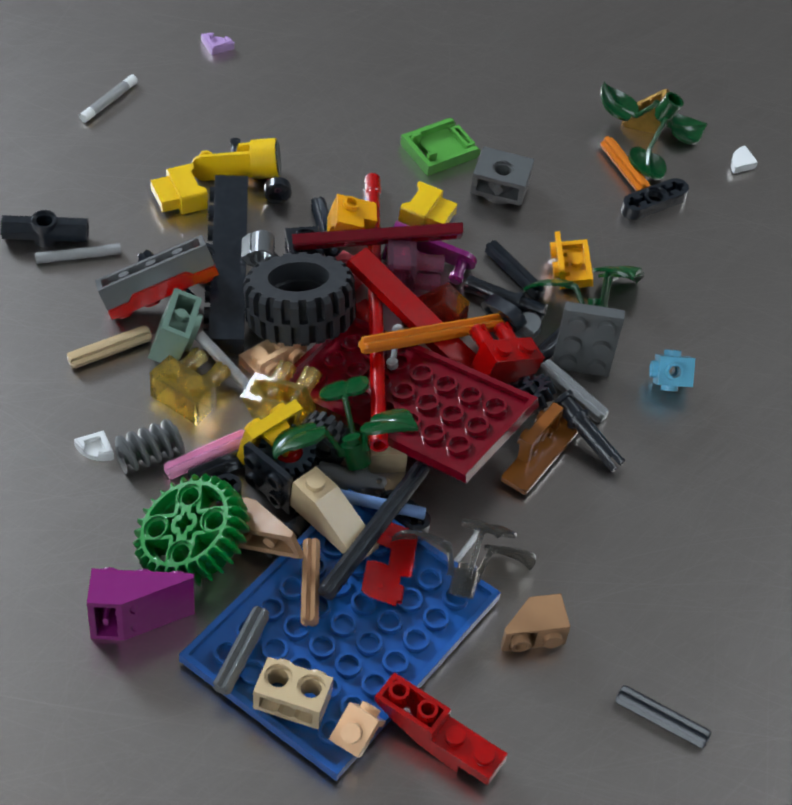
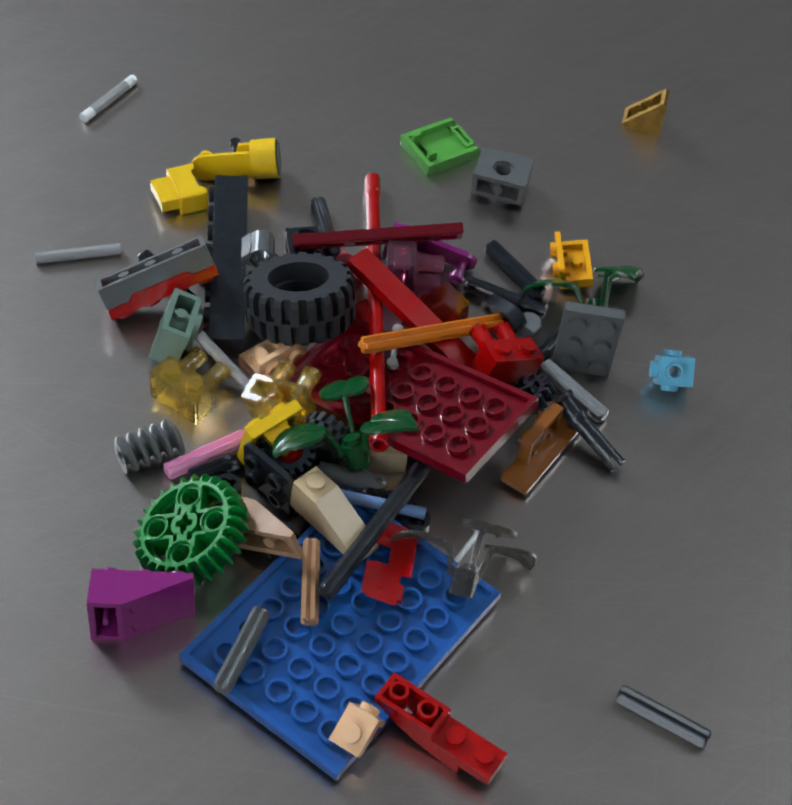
(45, 228): black piece -> none
(95, 447): white tile -> none
(109, 346): tan axle -> none
(216, 44): lavender tile -> none
(277, 190): black tile -> none
(289, 699): tan brick -> none
(351, 214): light orange brick -> none
(427, 207): yellow piece -> none
(537, 624): medium nougat slope -> none
(623, 164): orange axle -> none
(639, 205): black beam -> none
(666, 111): dark green plant -> none
(743, 160): white tile -> none

